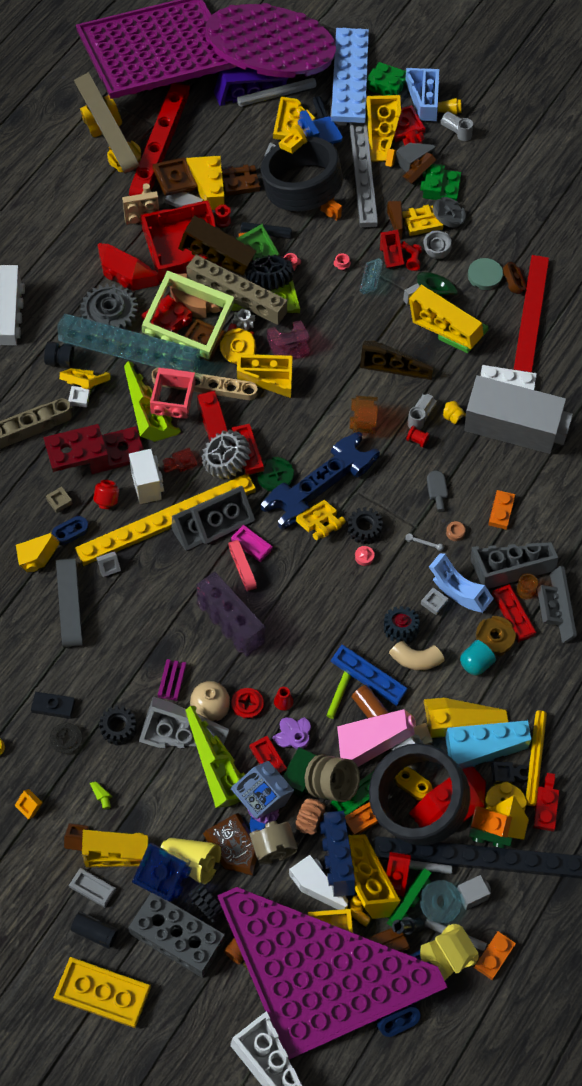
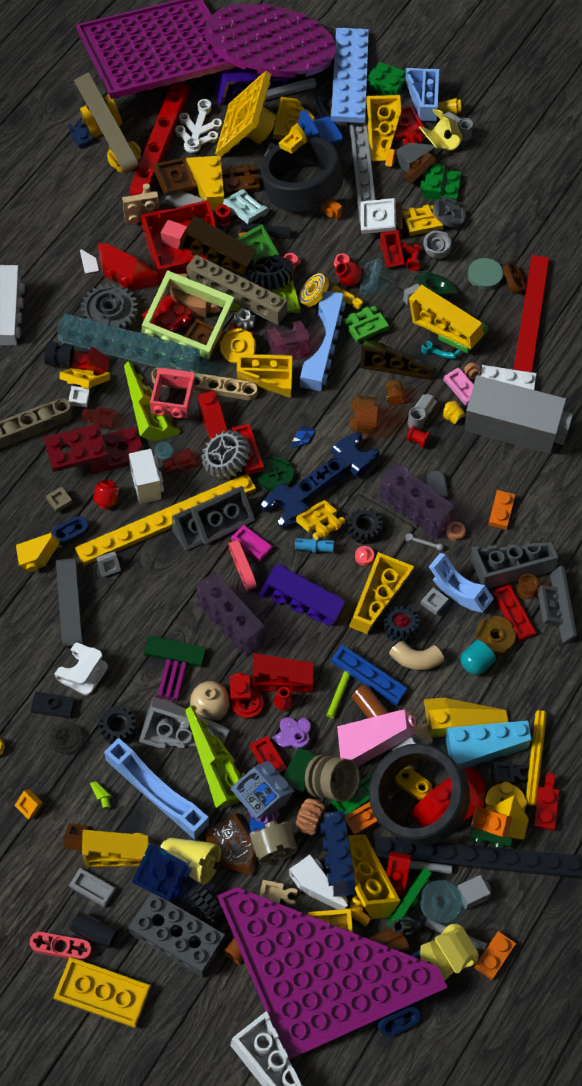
(56, 938): none -> coral beam
(80, 135): none -> dark blue plate
(86, 673): none -> white piece
(89, 262): none -> white sticker
(93, 361): none -> red slope
(101, 416): none -> clear red plate
(163, 450): none -> clear light blue plate
(172, 234): none -> coral brick
(174, 650): none -> dark green tile
(180, 810): none -> light blue arch
(193, 143): none -> white plant
(240, 687): none -> red bracket
(245, 206): none -> light aqua plate
(247, 116): none -> yellow piece
(275, 892): none -> tan plate
(276, 672): none -> red wedge
(302, 436): none -> sticker
(302, 595): none -> dark purple wedge
(313, 289): none -> yellow tile
(314, 369): none -> light blue arch
(314, 545): none -> dark azure pin
(348, 273): none -> red piece
(348, 297): none -> yellow axle
(368, 327): none -> bright green plate
(378, 216): none -> white plate
(382, 585): none -> yellow wedge
(394, 392): none -> clear orange wheel
(415, 500): none -> clear purple brick
(430, 349): none -> teal piece
(437, 135): none -> light yellow piece
(459, 384): none -> bright pink plate
(472, 370): none -> nougat plate

